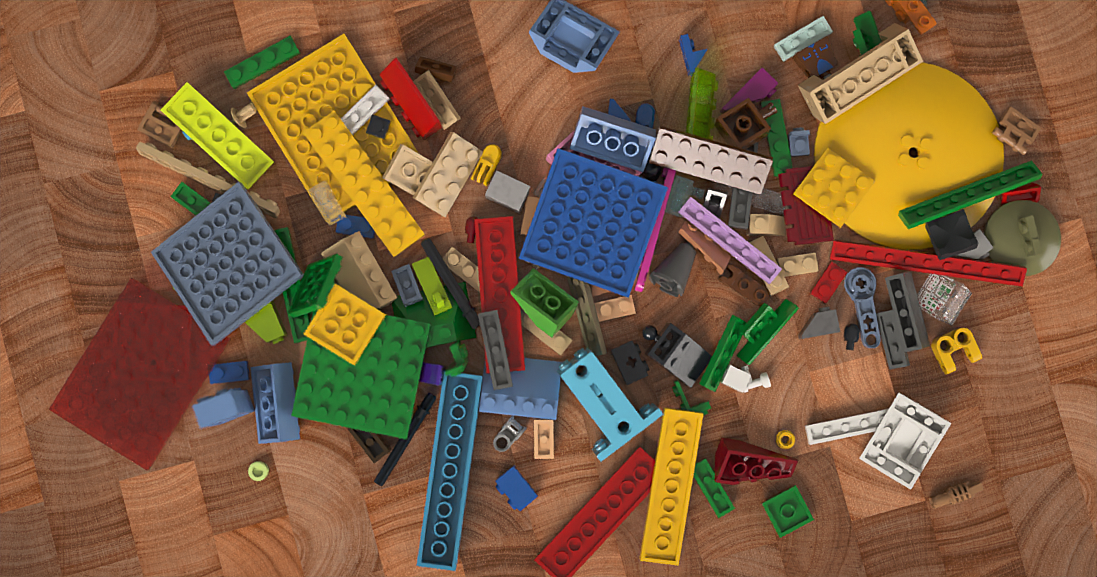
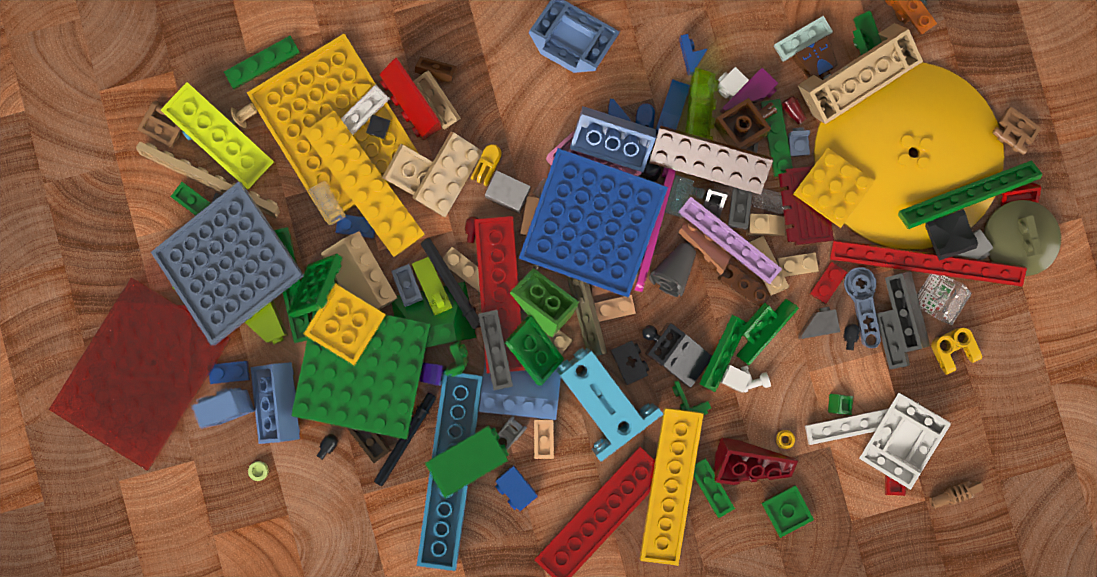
(327, 445): none -> black cylinder
(467, 461): none -> green slope
(534, 350): none -> green plate
(673, 105): none -> blue slope
(731, 83): none -> white brick
(793, 109): none -> dark red cone
(840, 404): none -> green slope
(893, 487): none -> red tile

